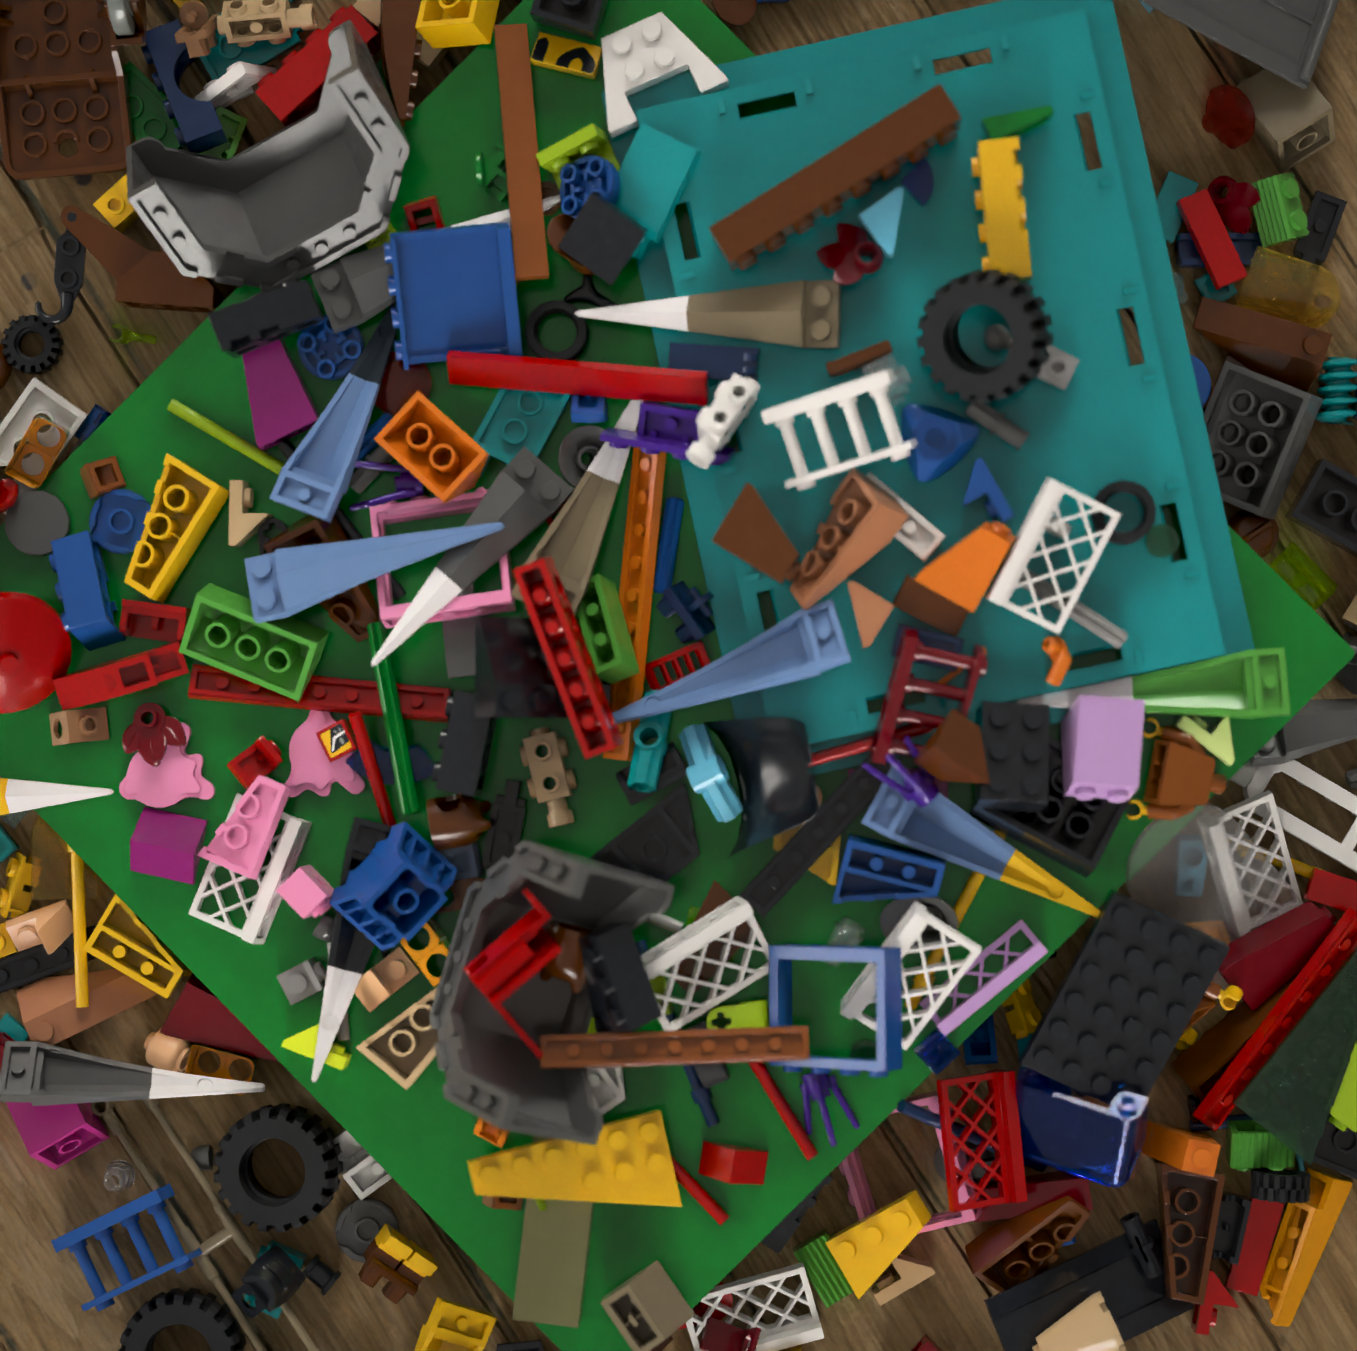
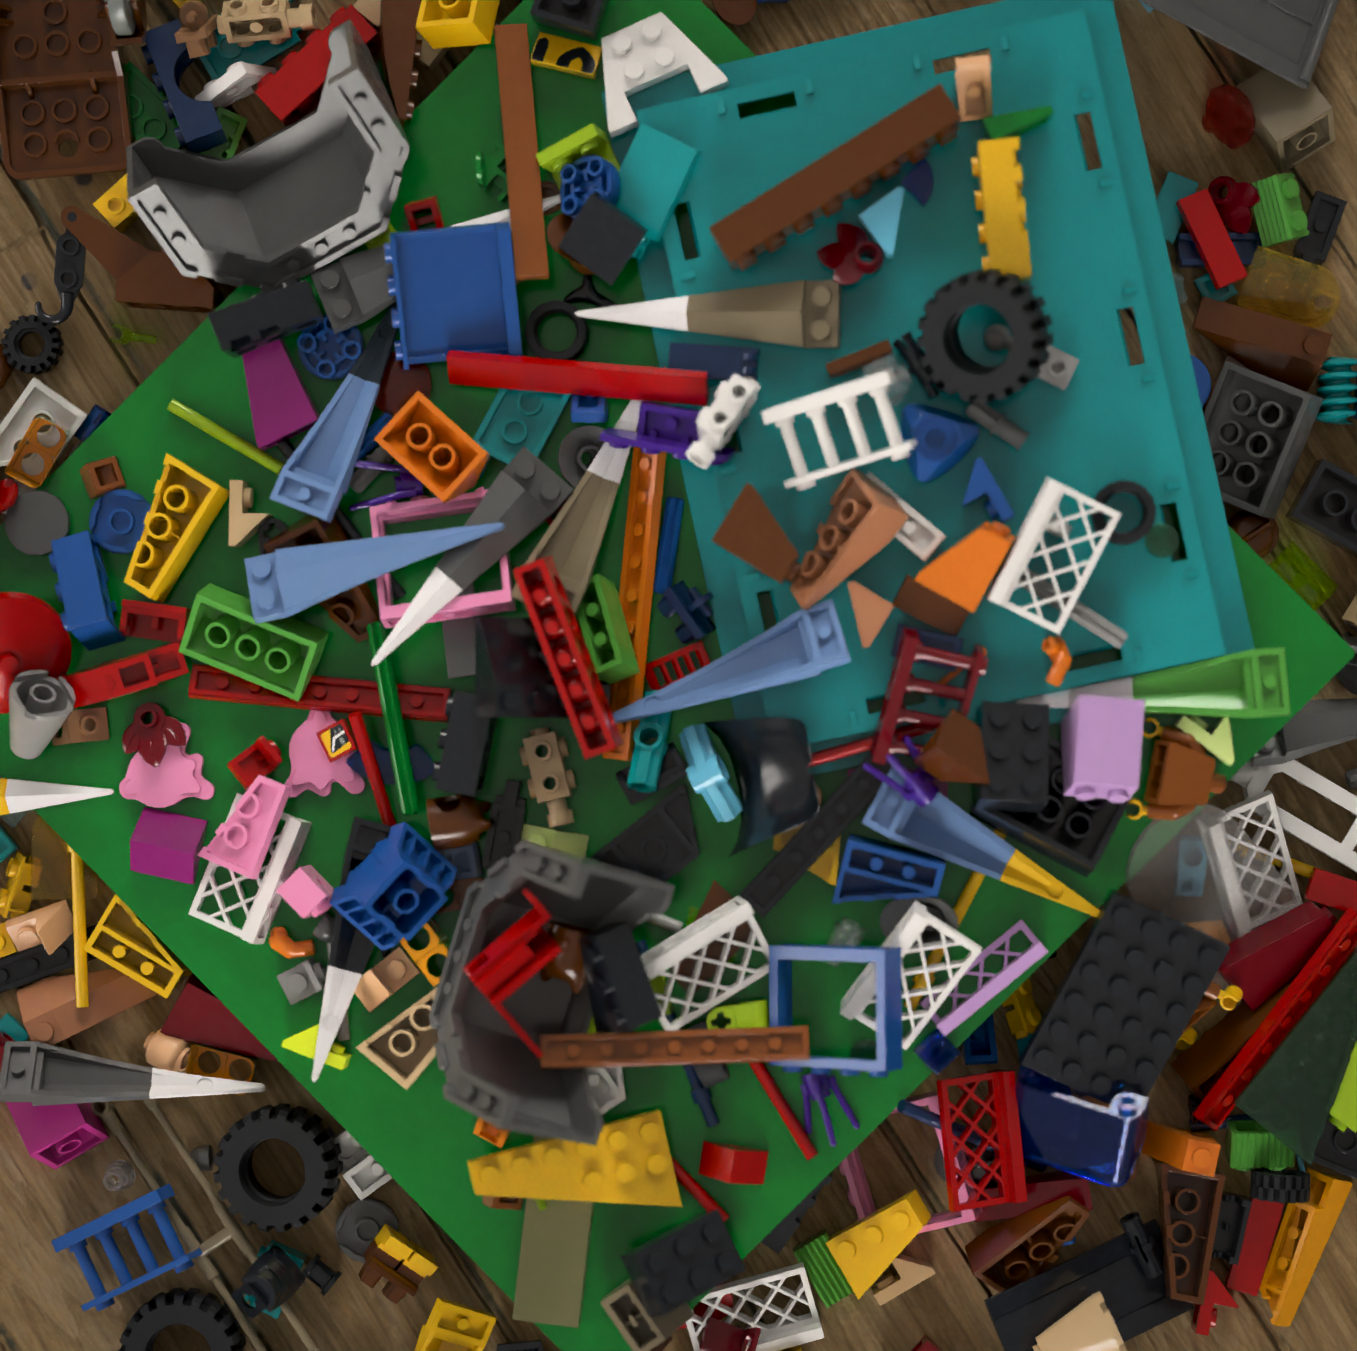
(37, 711): none -> light grey cone
(287, 947): none -> orange arm
(557, 839): none -> yellowish green slope
(683, 1263): none -> black brick
(912, 357): none -> black pin
(973, 87): none -> light nougat slope

